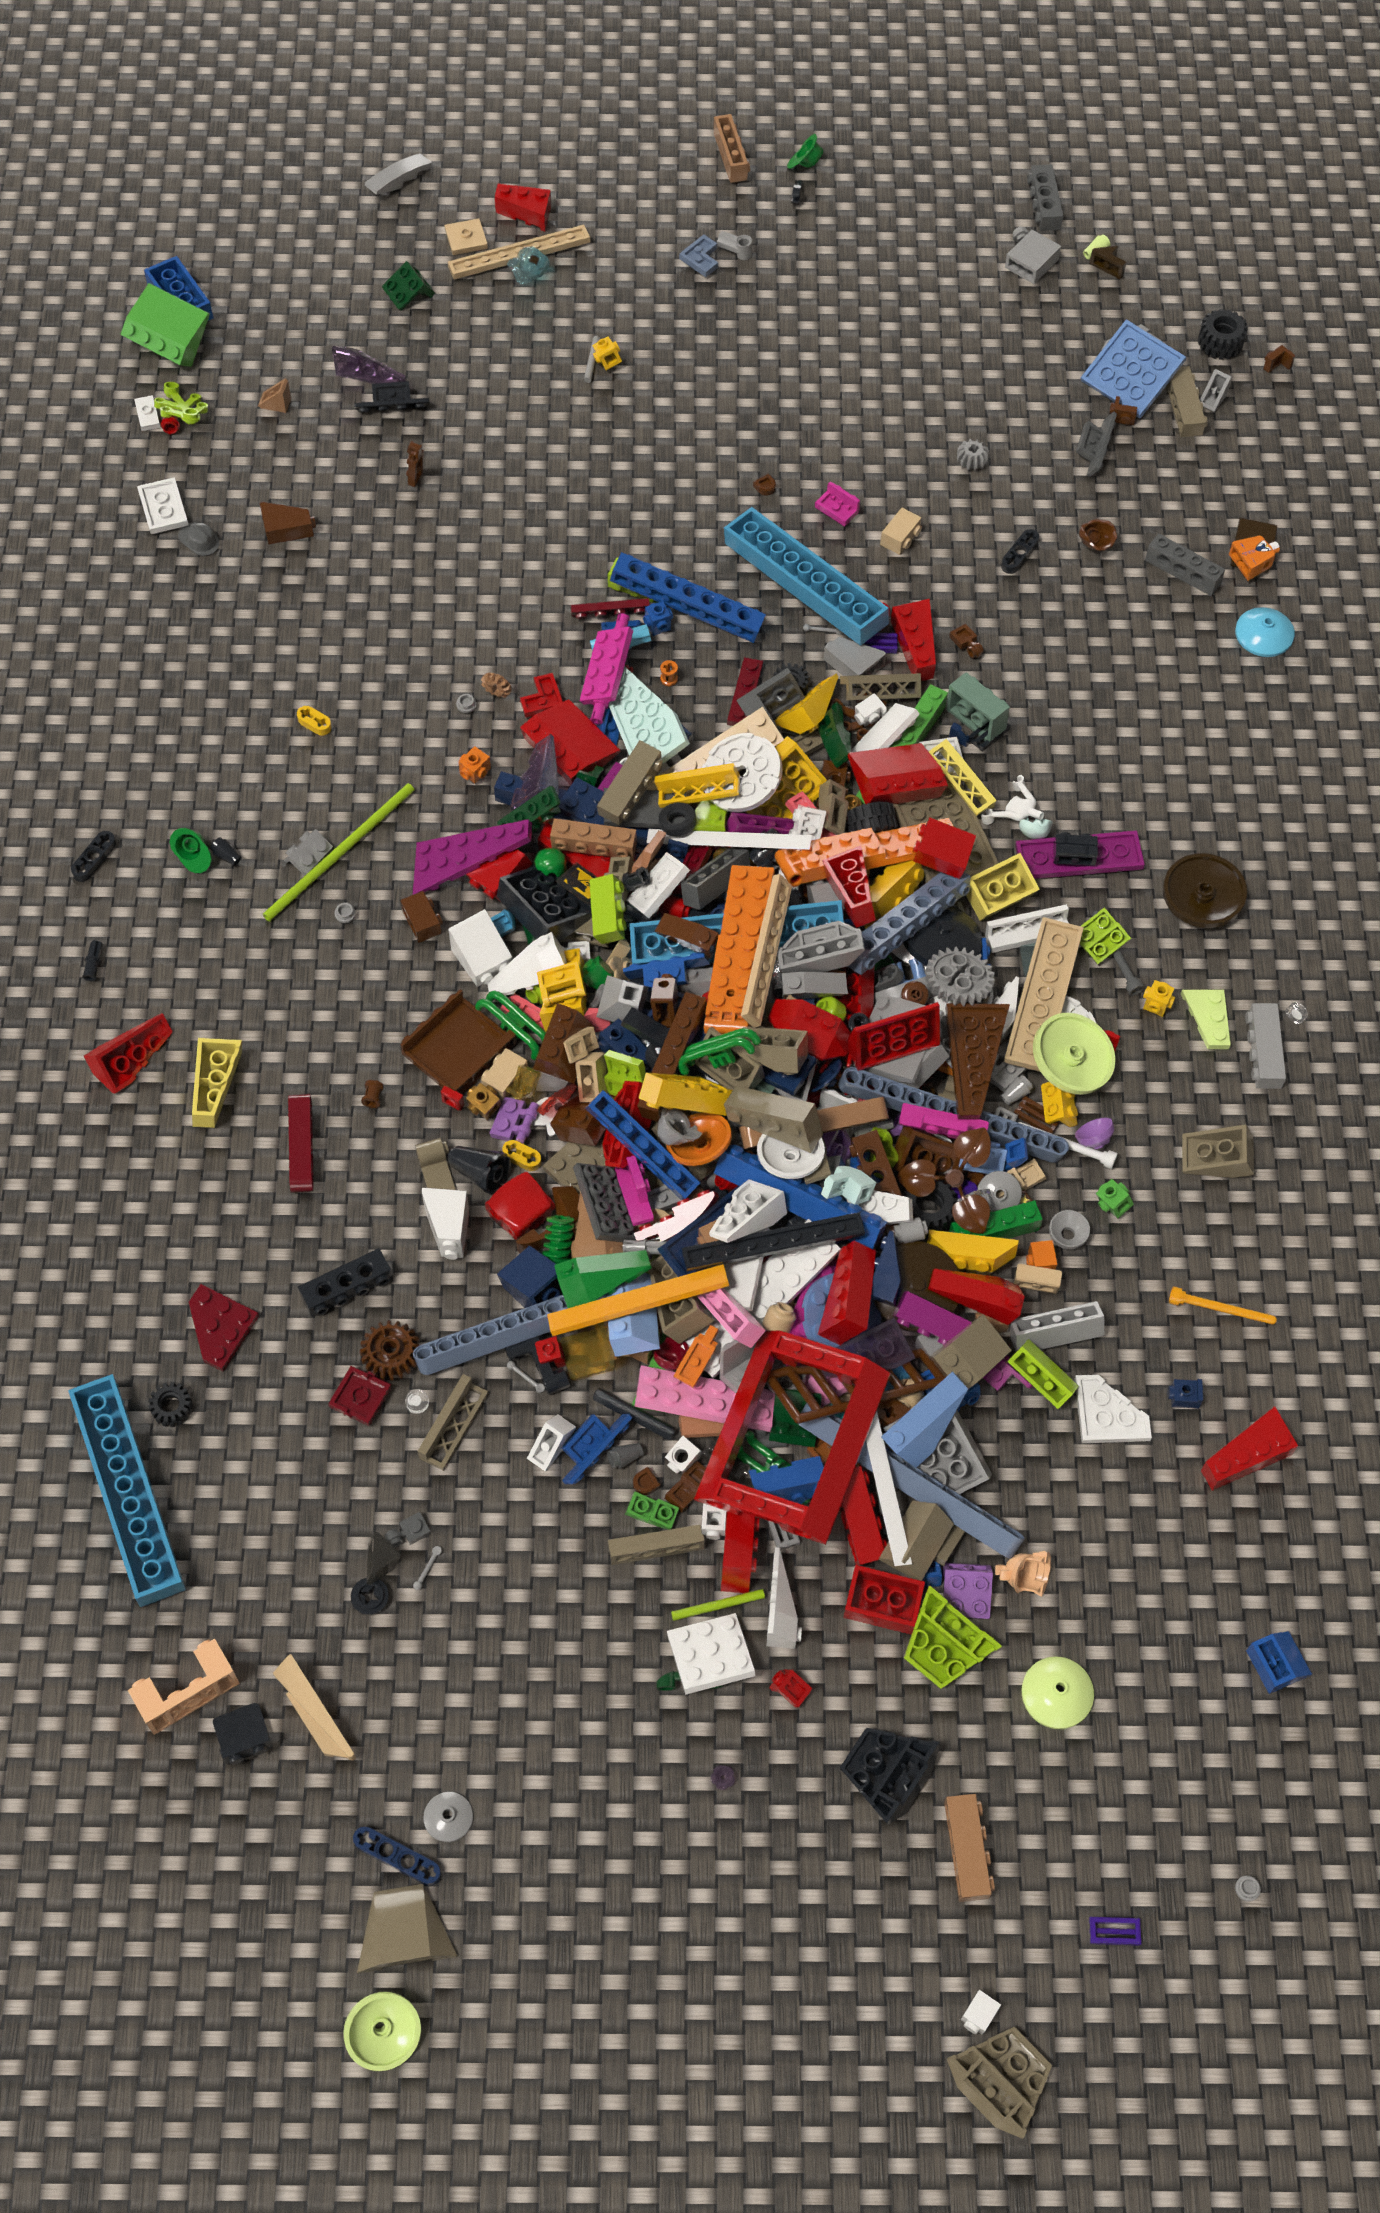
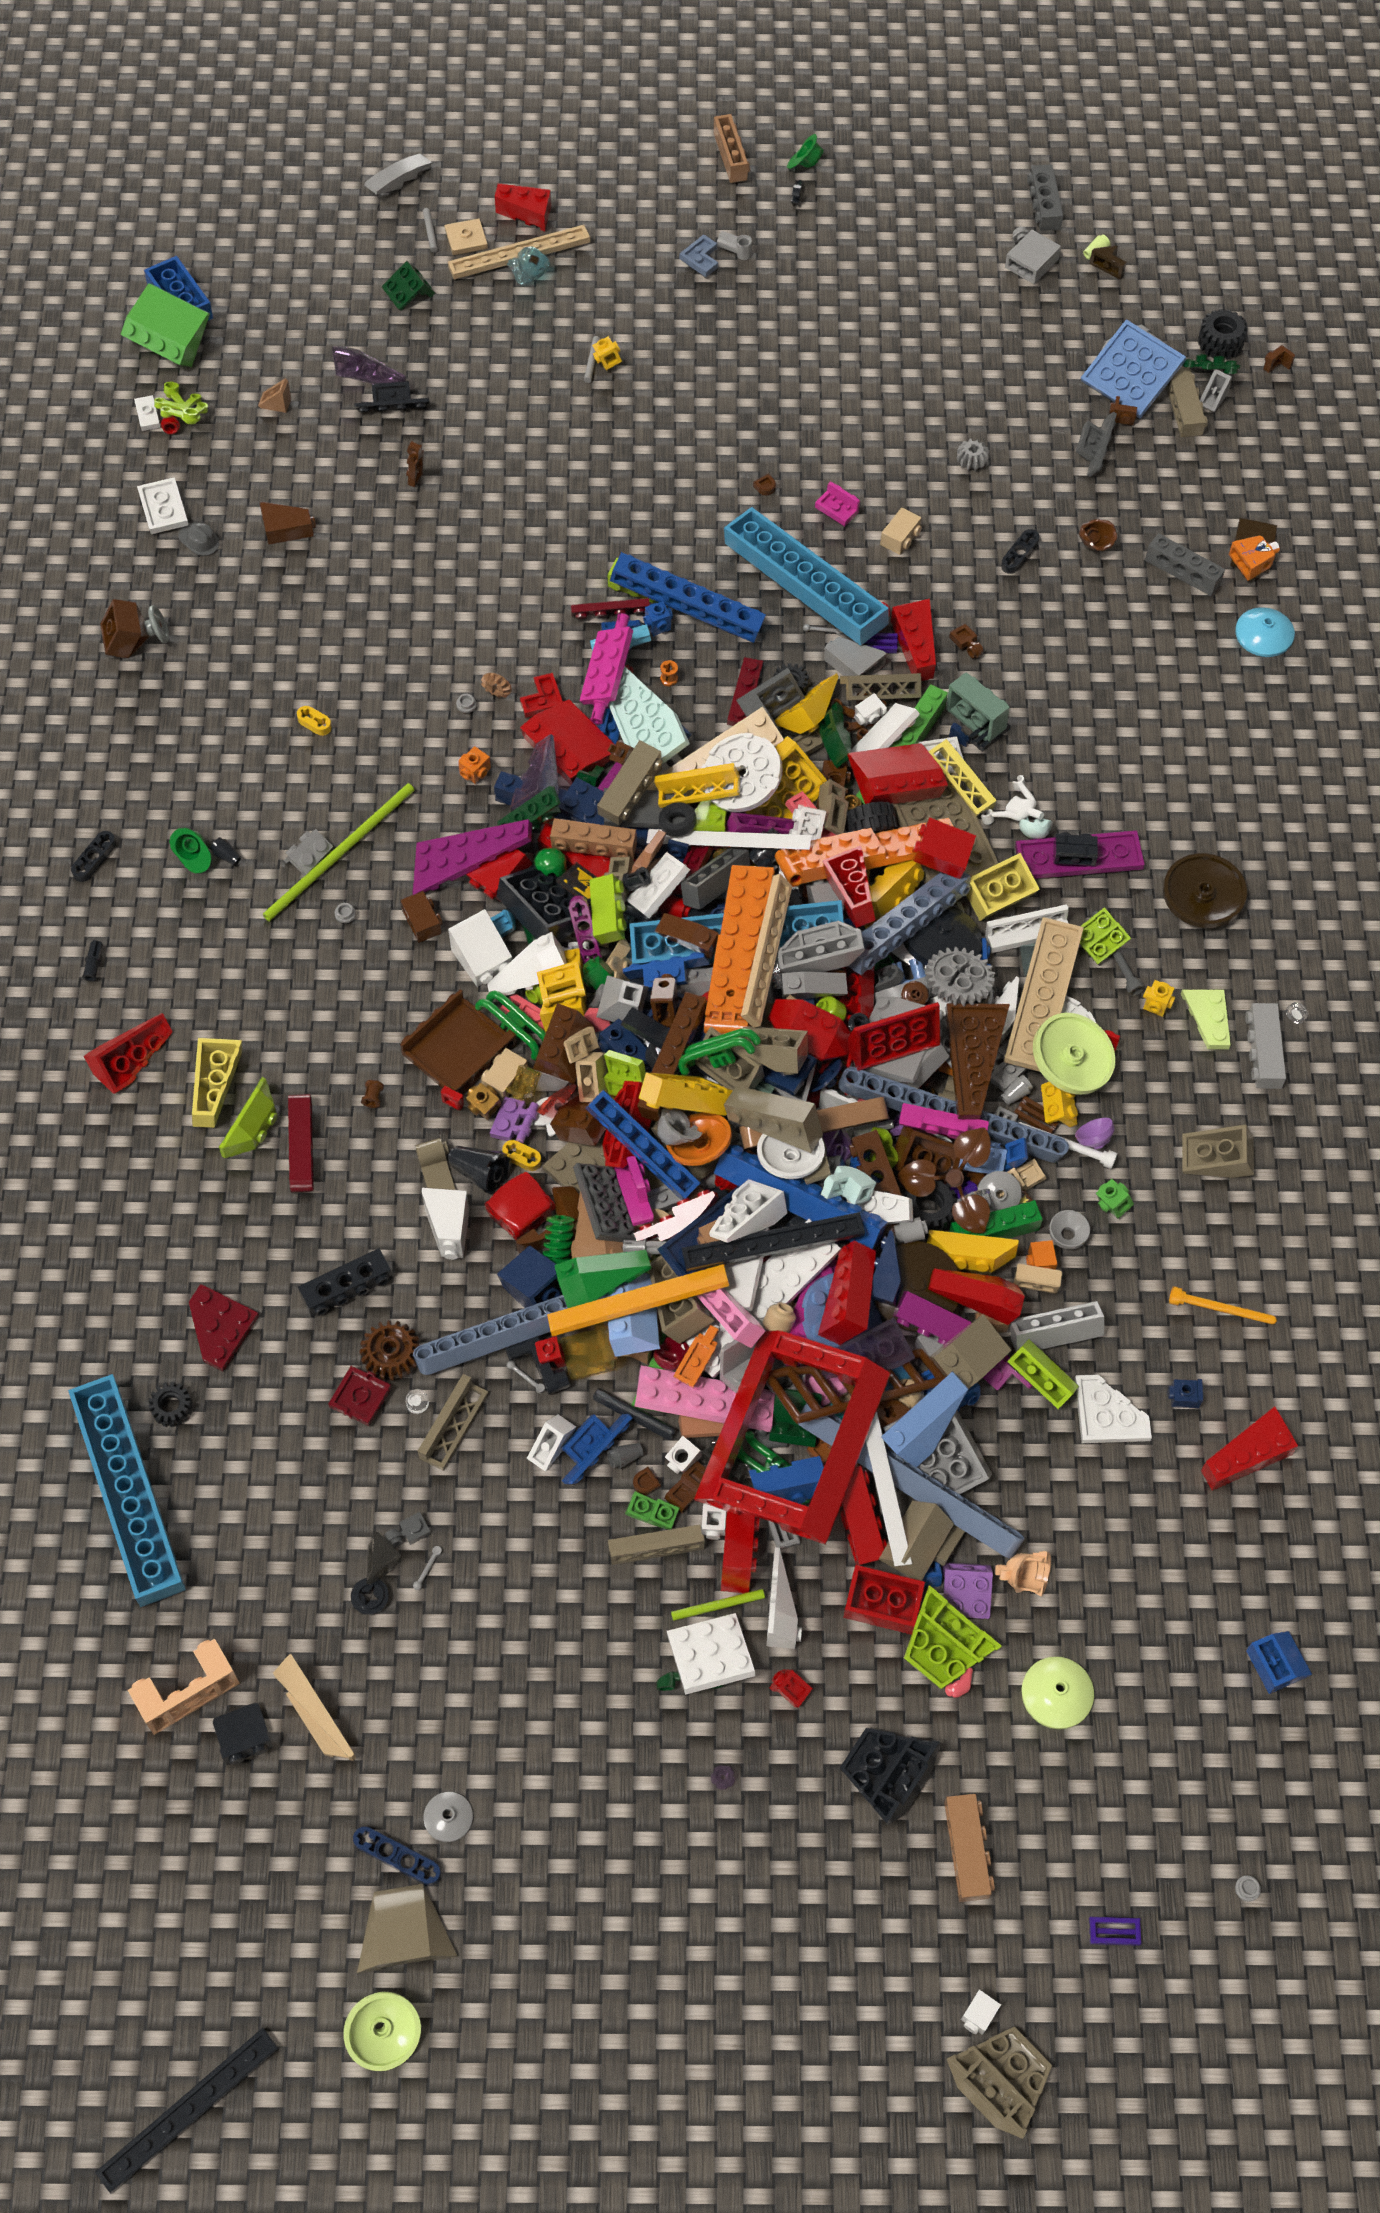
(126, 629): none -> reddish brown piece
(186, 2111): none -> black tile
(251, 1123): none -> lime wedge
(430, 231): none -> light grey bar
(583, 935): none -> magenta beam
(619, 752): none -> reddish brown tile
(960, 1686): none -> coral arm
(1228, 367): none -> dark green plant

